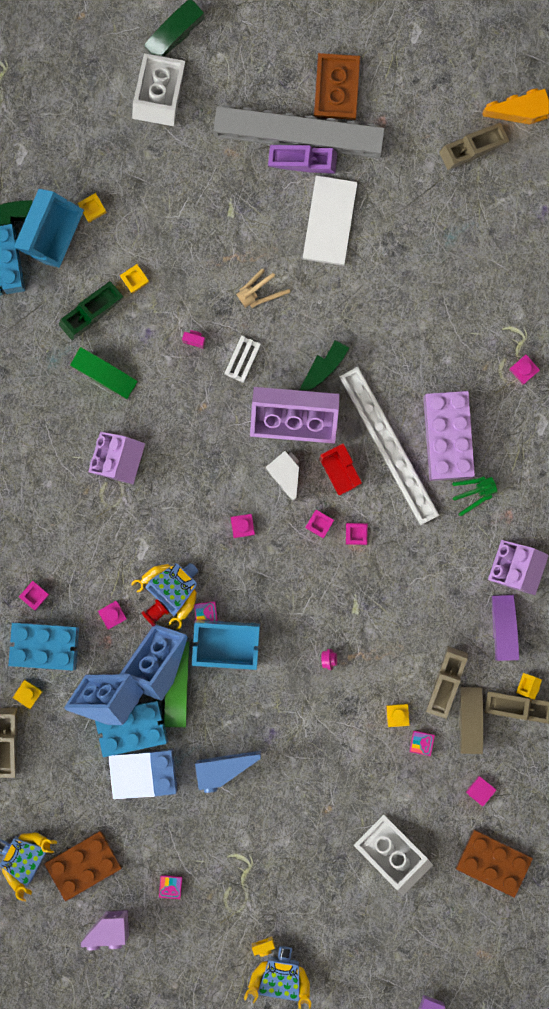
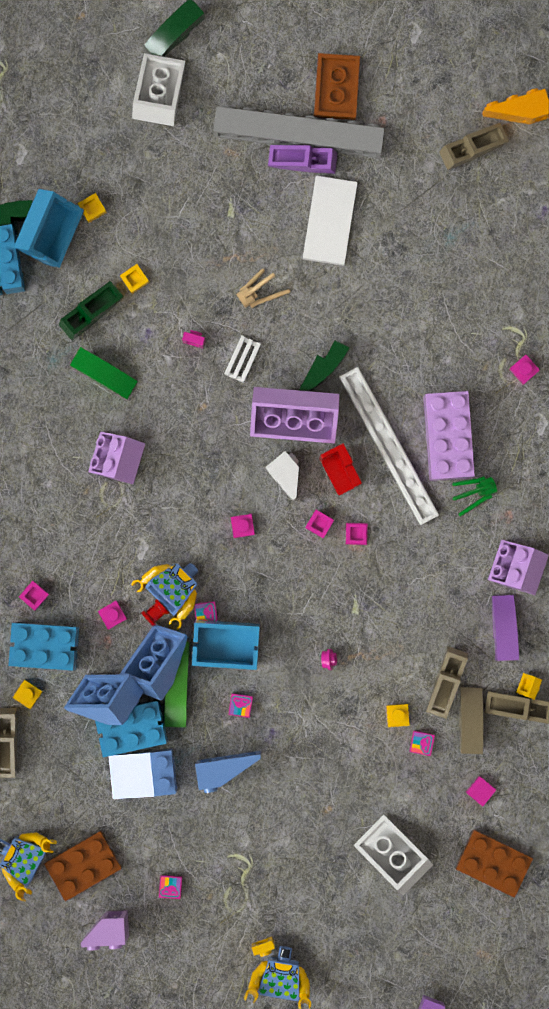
(240, 705): none -> tile

